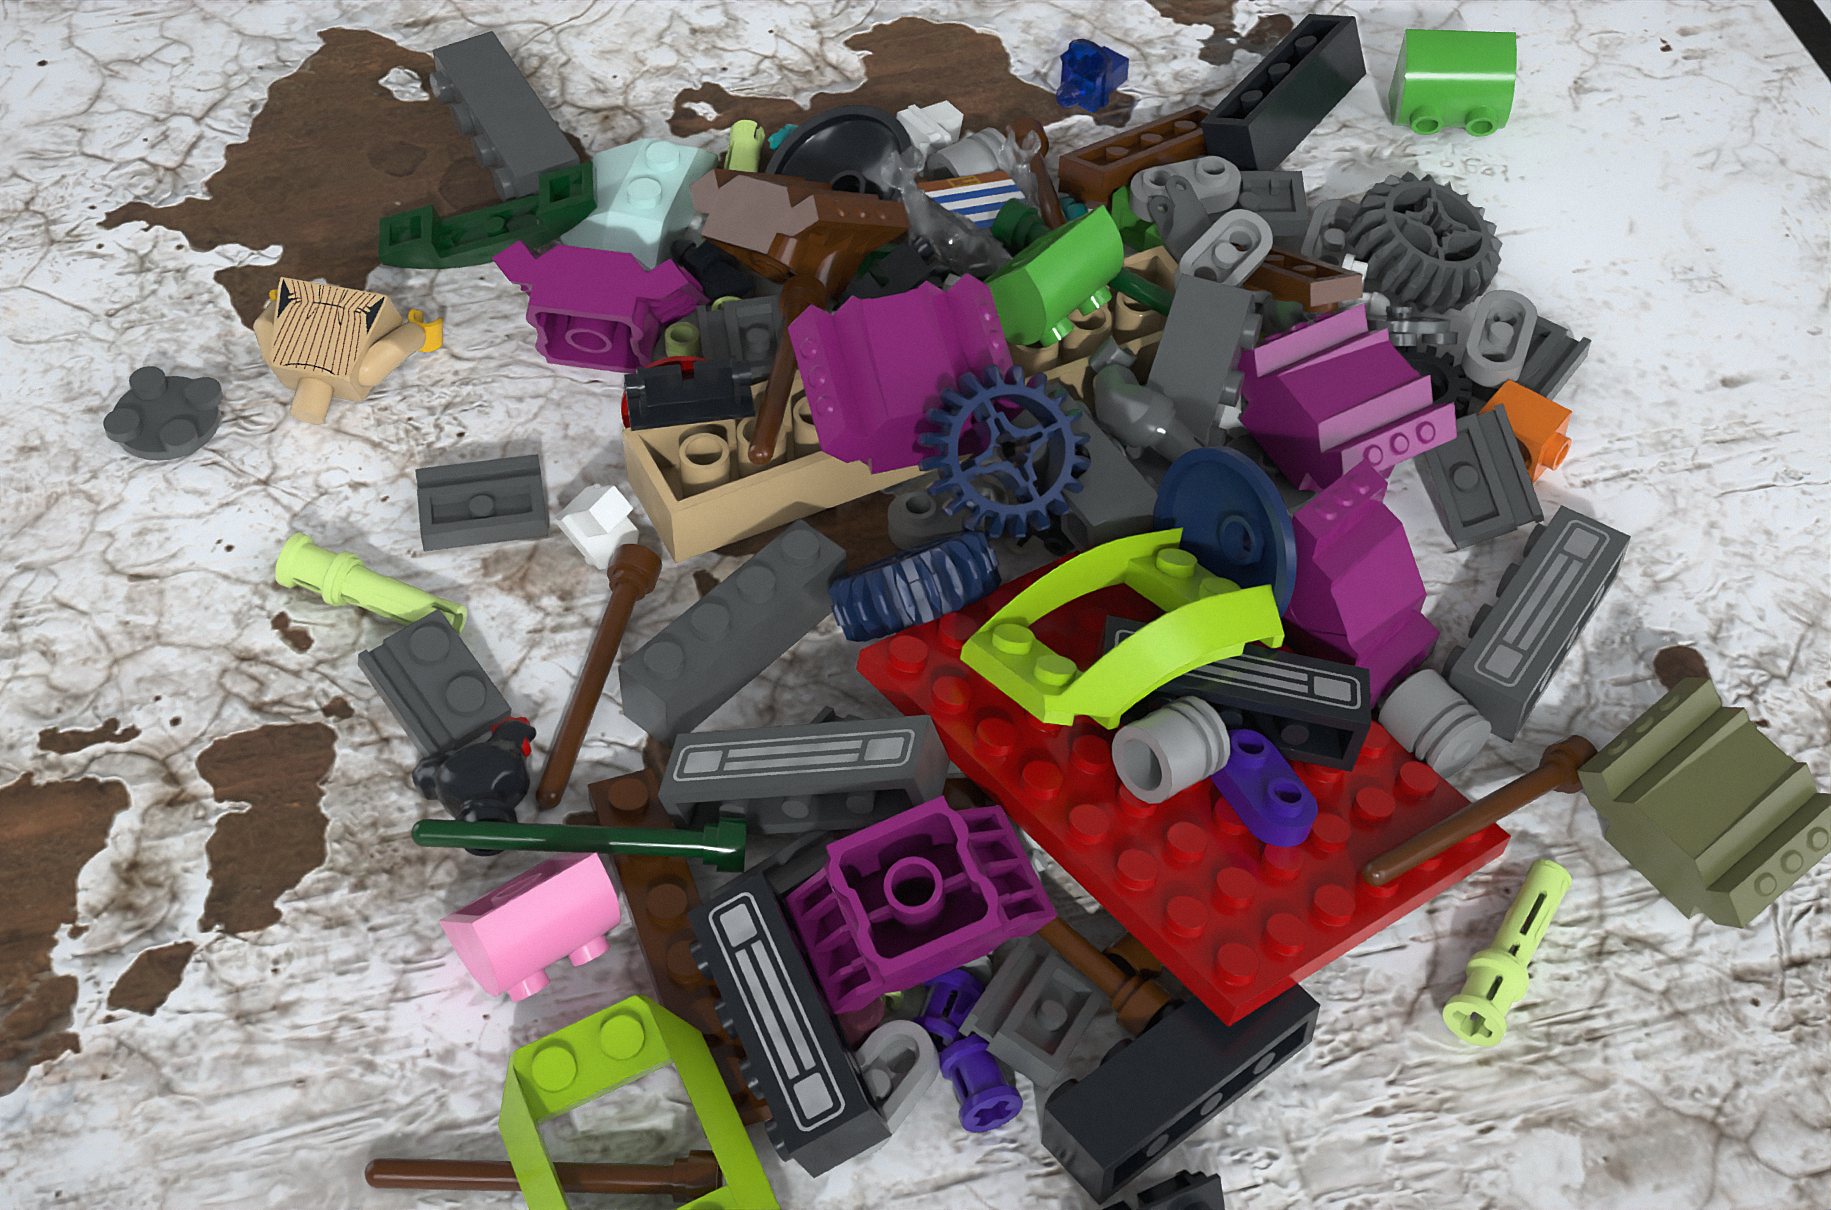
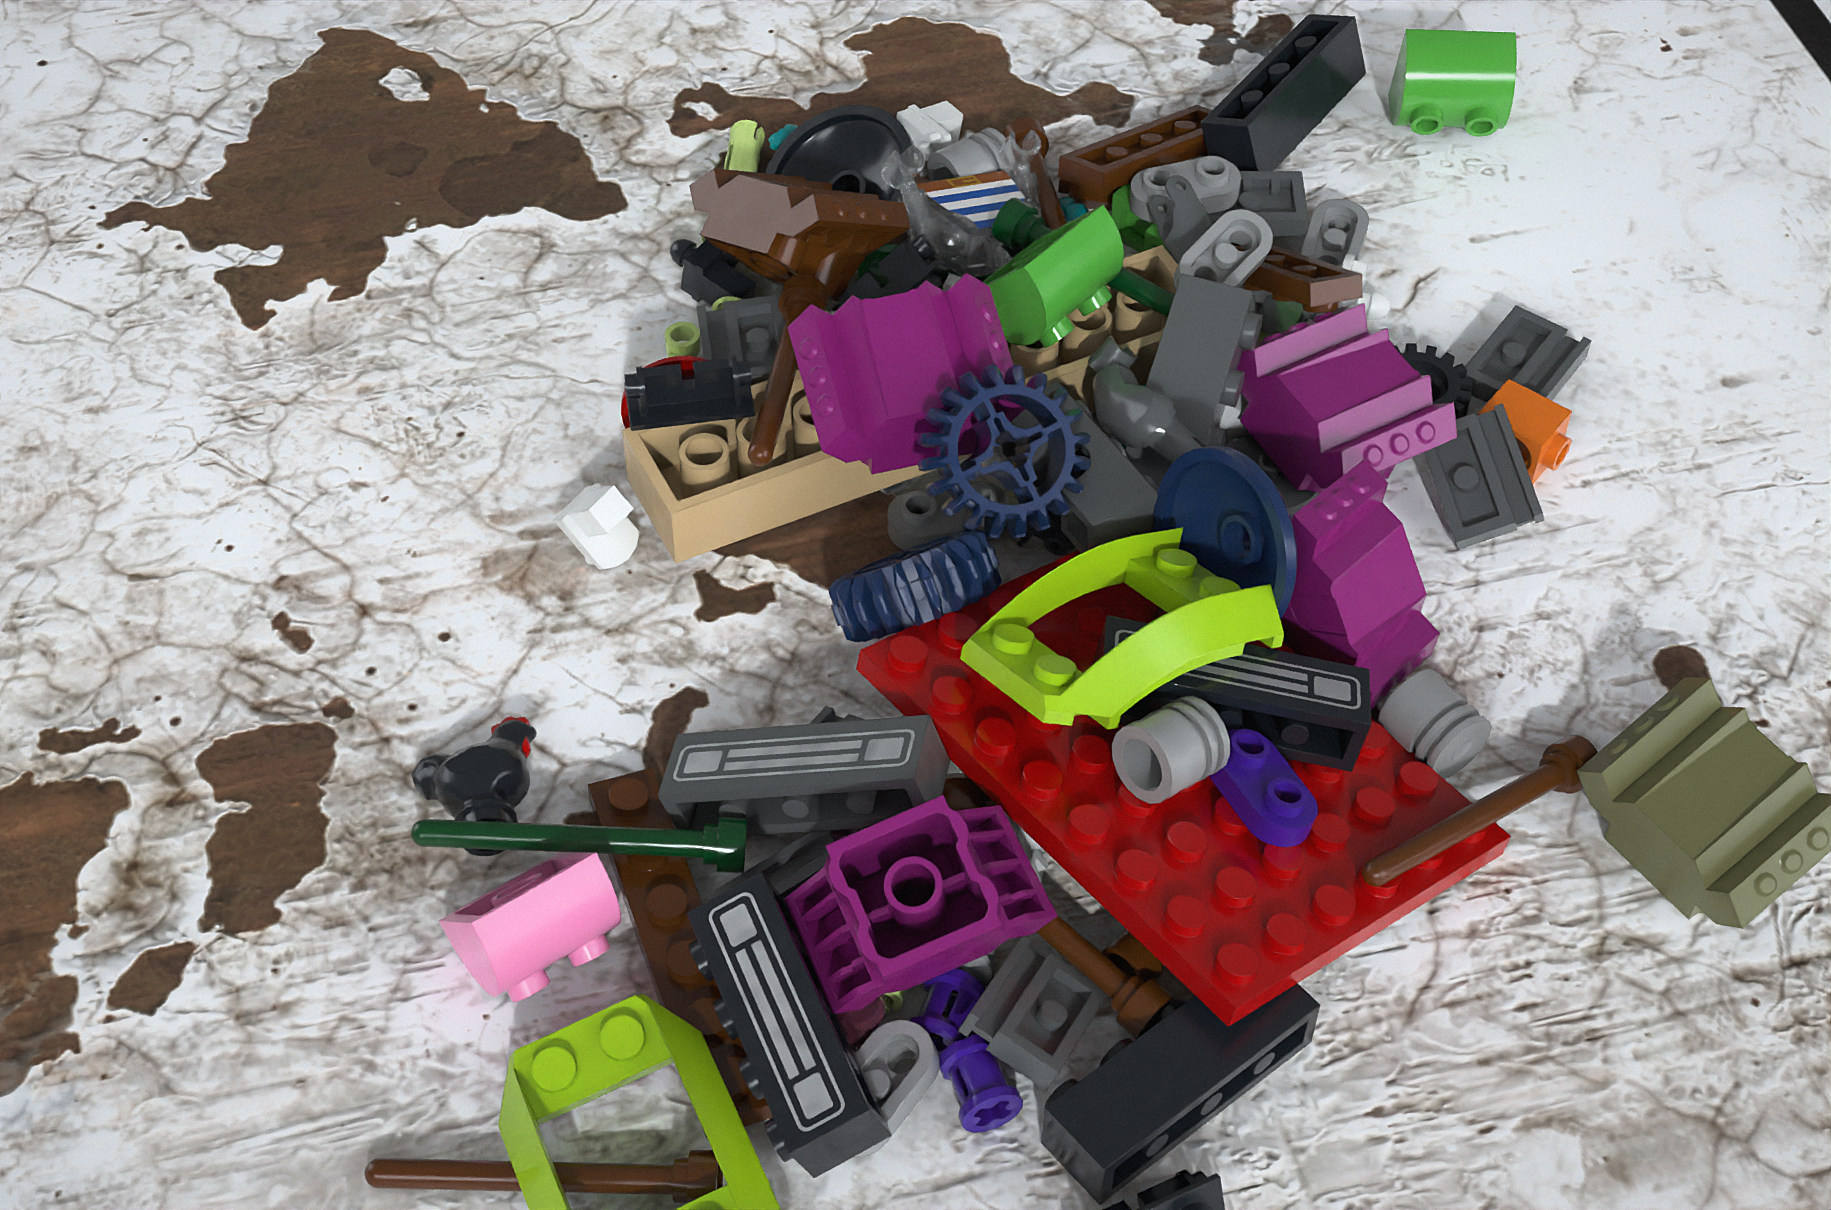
(165, 415): dark grey piece -> none
(336, 342): tan torso -> none
(345, 580): yellowish green pin -> none
(426, 242): dark green slope -> none
(434, 686): dark grey plate -> none
(481, 502): dark grey plate -> none
(500, 115): dark grey brick -> none
(599, 304): magenta slope -> none
(631, 576): reddish brown piece -> none
(642, 199): light aqua wedge -> none
(731, 634): dark grey brick -> none
(1090, 75): clear blue piece -> none
(1404, 327): dark grey piece -> none
(1425, 242): dark grey gear -> none
(1493, 997): yellowish green pin -> none
(1499, 338): light grey plate -> none
(1536, 618): dark grey brick -> none

